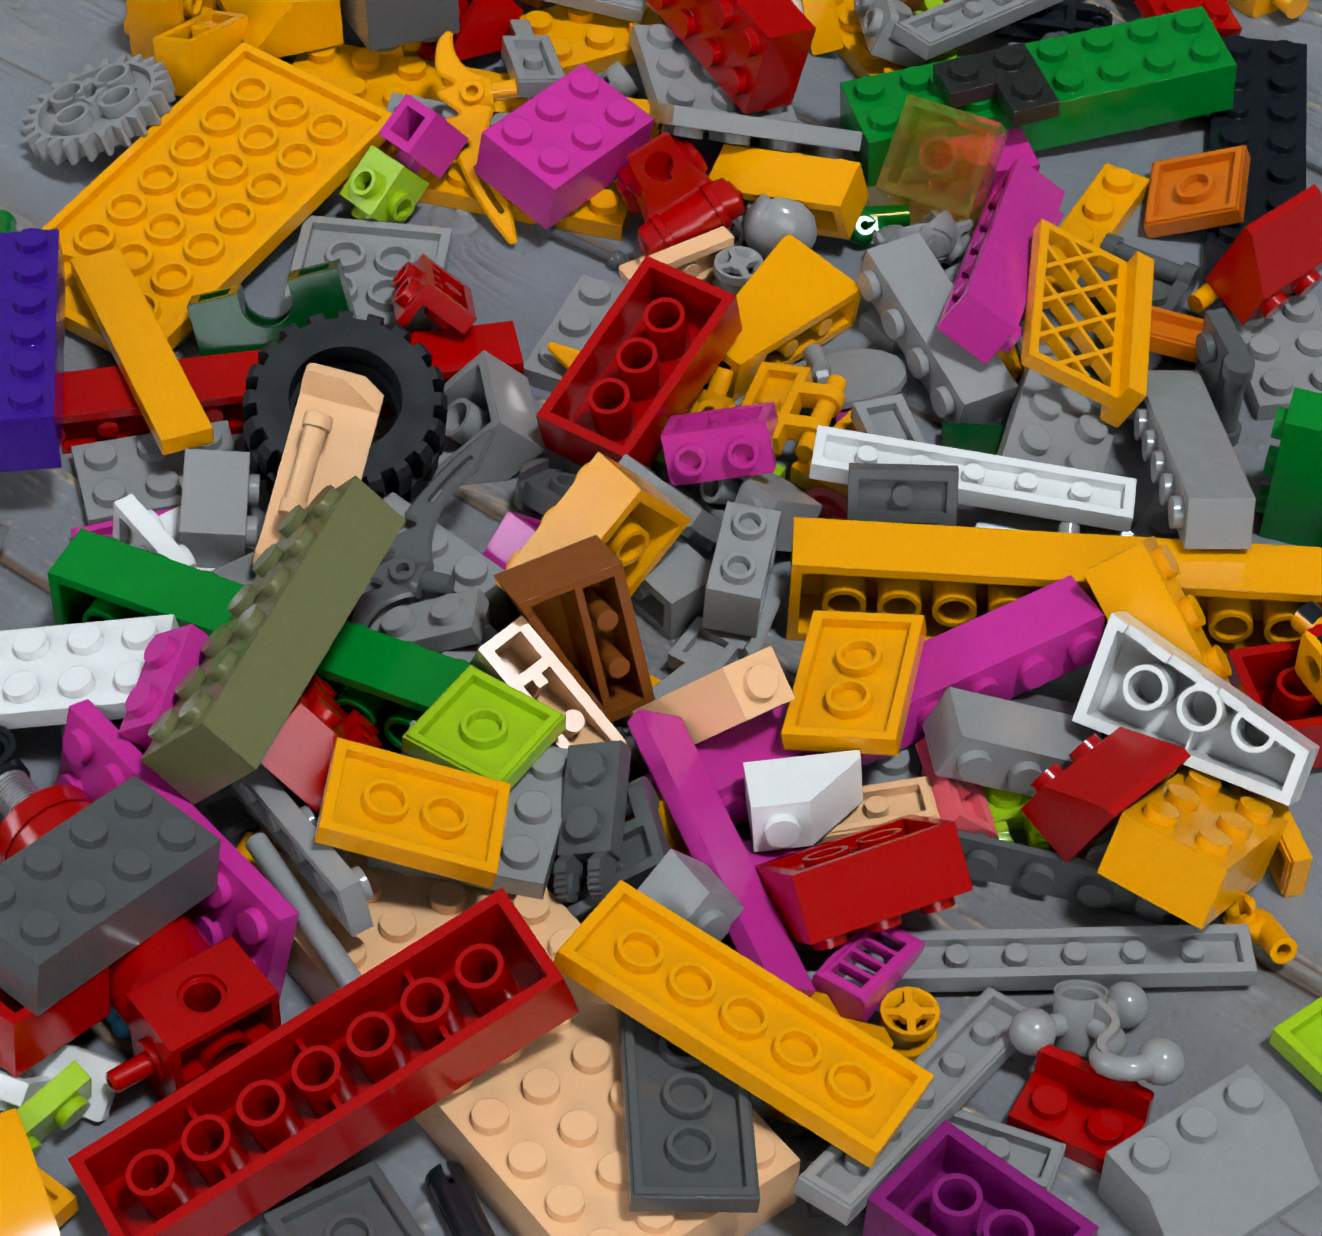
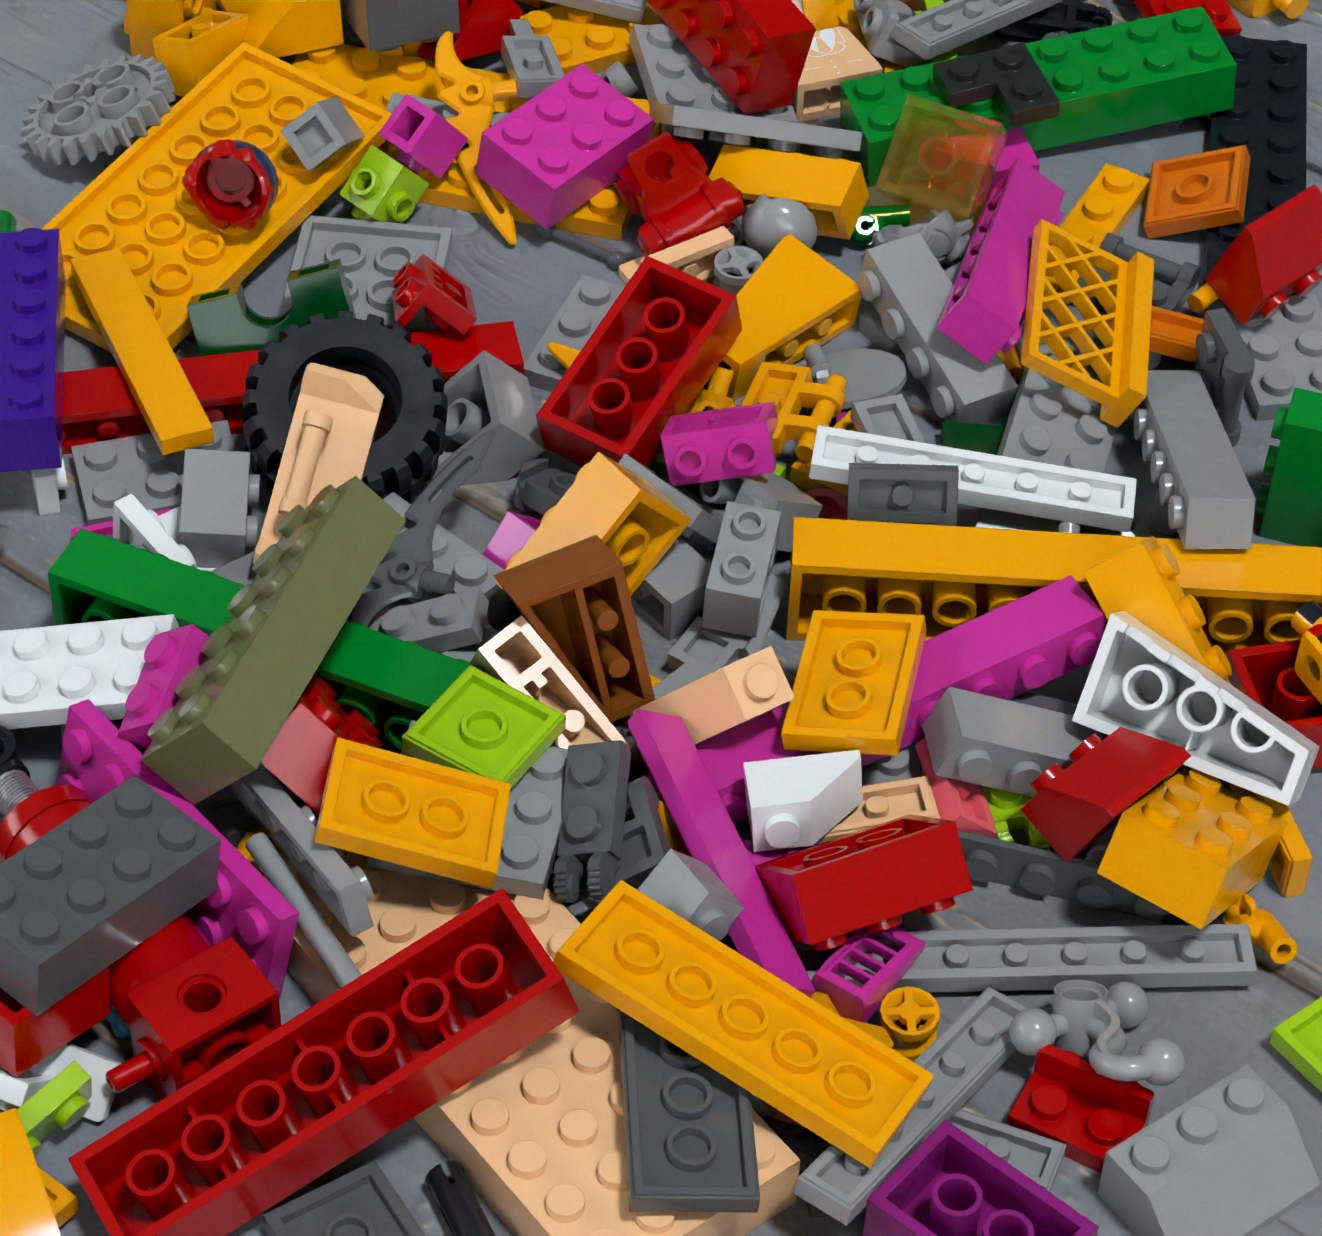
(46, 486): none -> white plate
(232, 183): none -> red hair
(321, 132): none -> light grey panel
(832, 59): none -> light nougat torso

